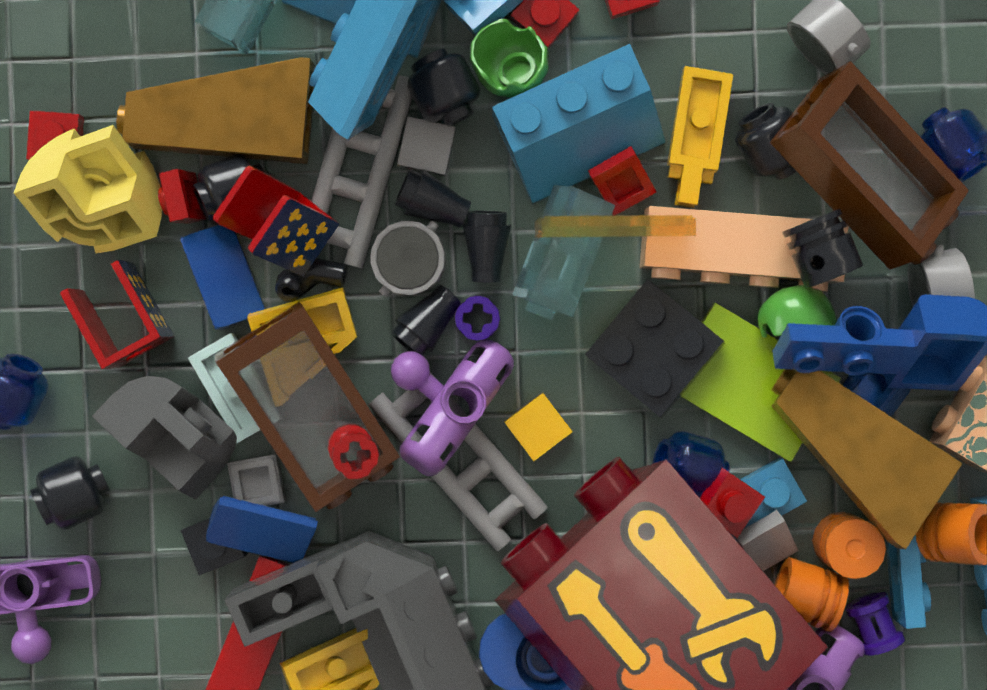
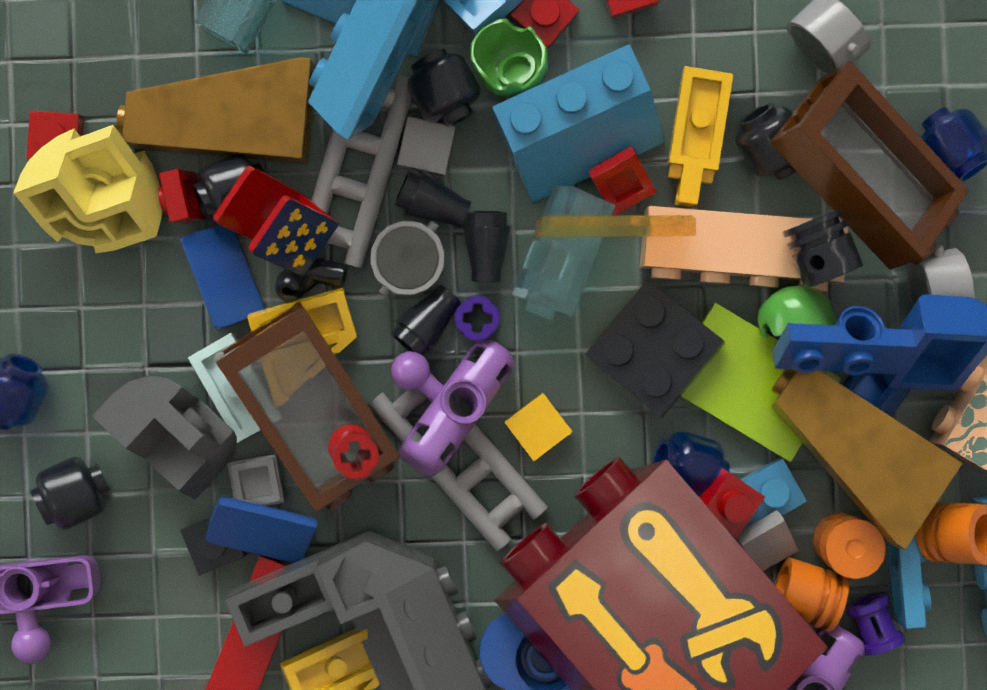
(95, 331): red piece -> none

